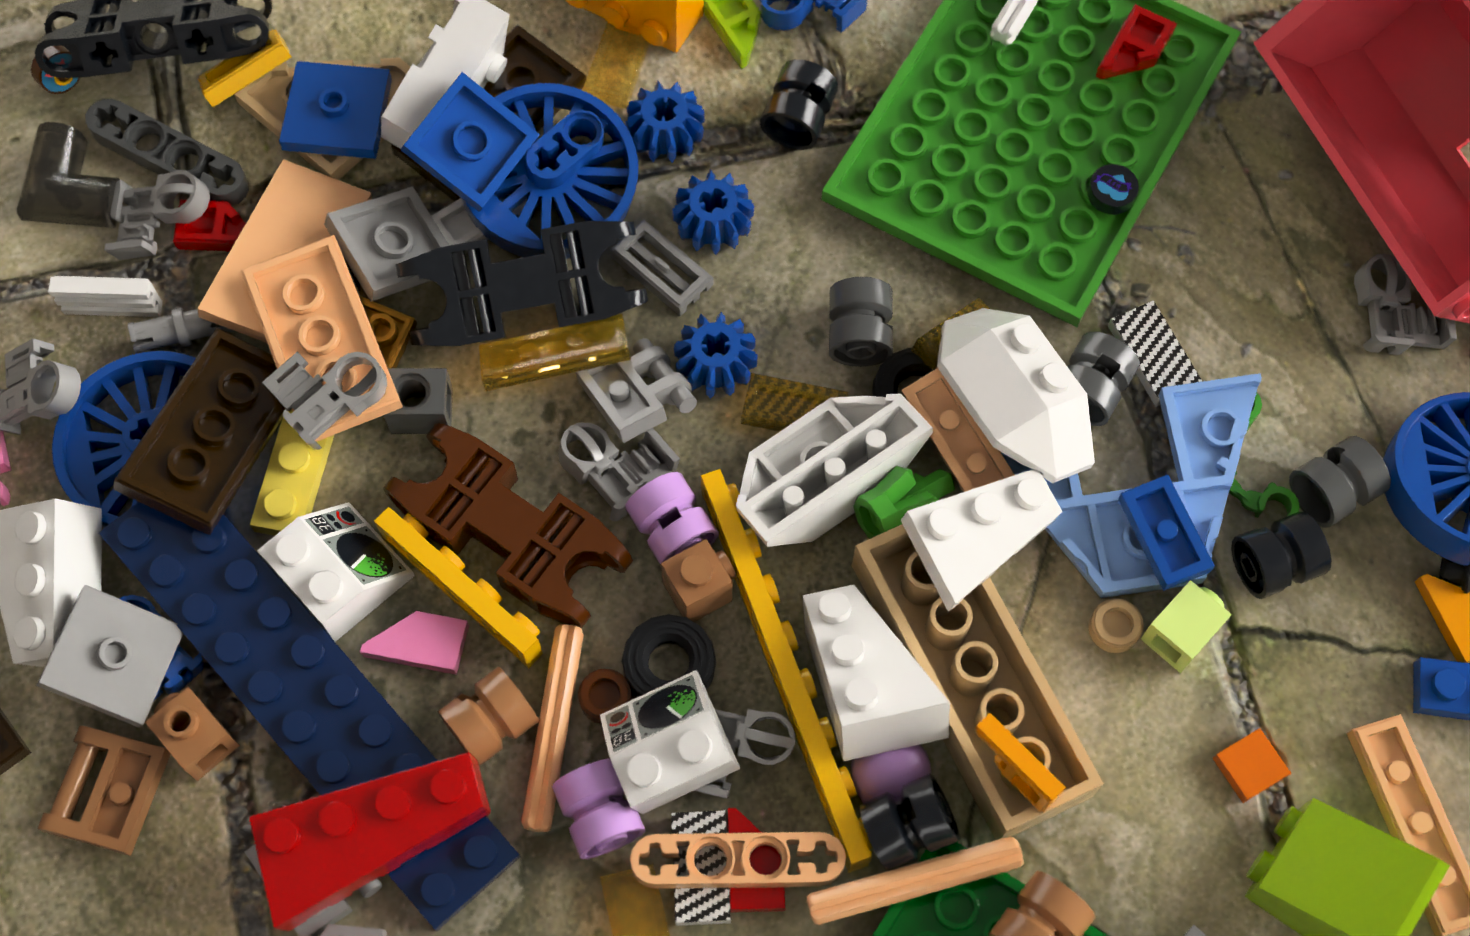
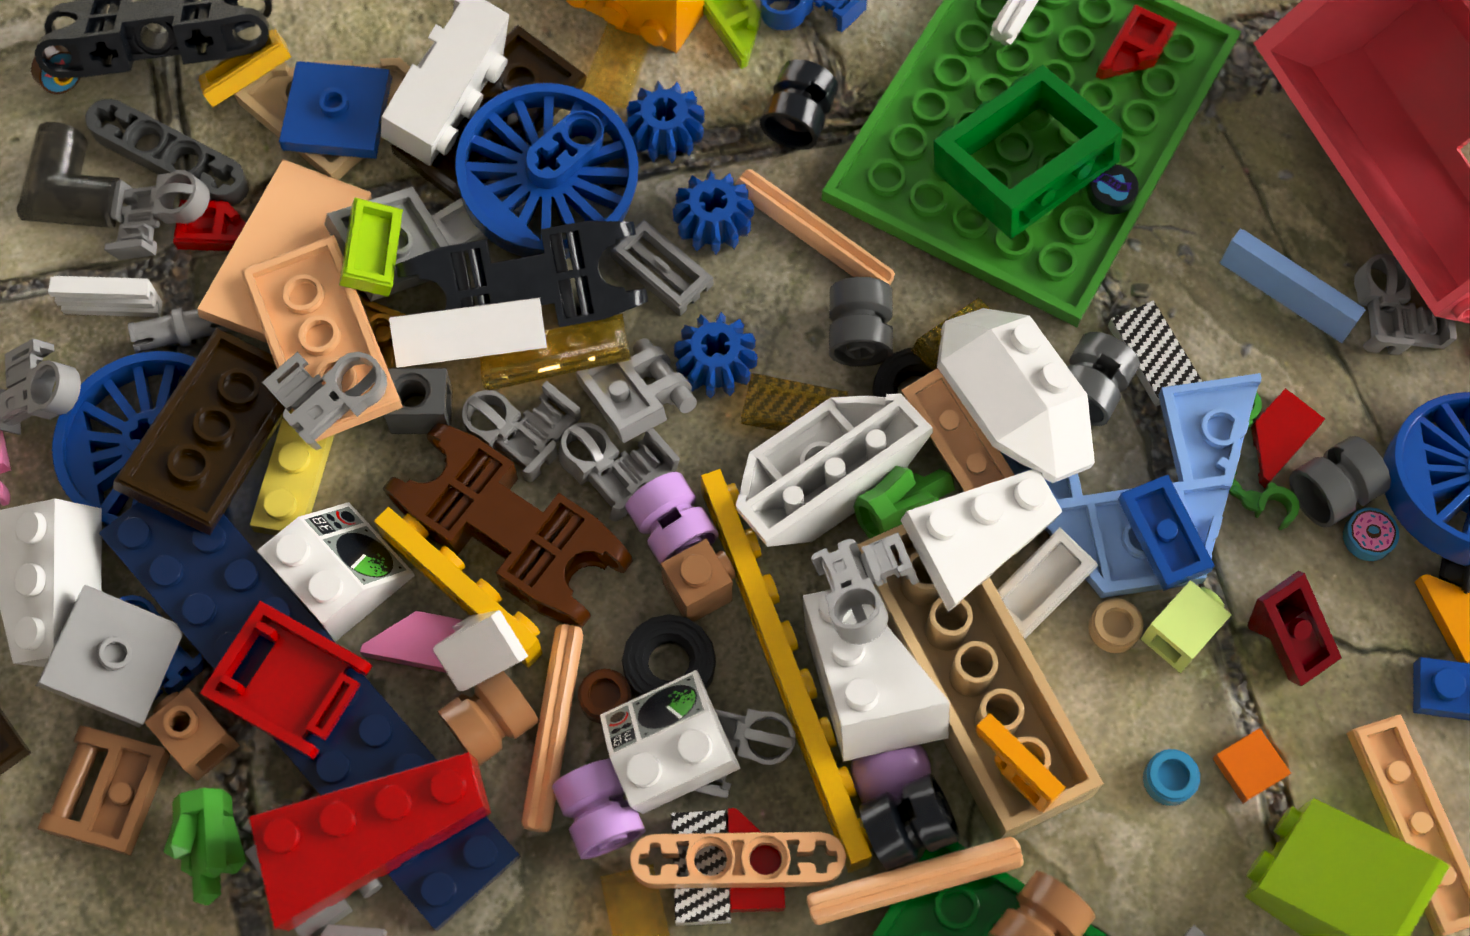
(205, 840): none -> bright green rock
(296, 687): none -> red container
(371, 247): none -> lime tile
(467, 332): none -> white tile
(470, 141): blue plate -> none
(479, 649): none -> white slope
(530, 433): none -> light grey piece
(813, 229): none -> light nougat axle
(853, 582): none -> light grey piece
(1045, 581): none -> white tile
(1051, 184): none -> green window
(1171, 777): none -> dark azure tile
(1281, 433): none -> red tile
(1286, 552): black wheel -> none
(1292, 285): none -> light blue tile
(1296, 629): none -> dark red slope
(1371, 534): none -> tile

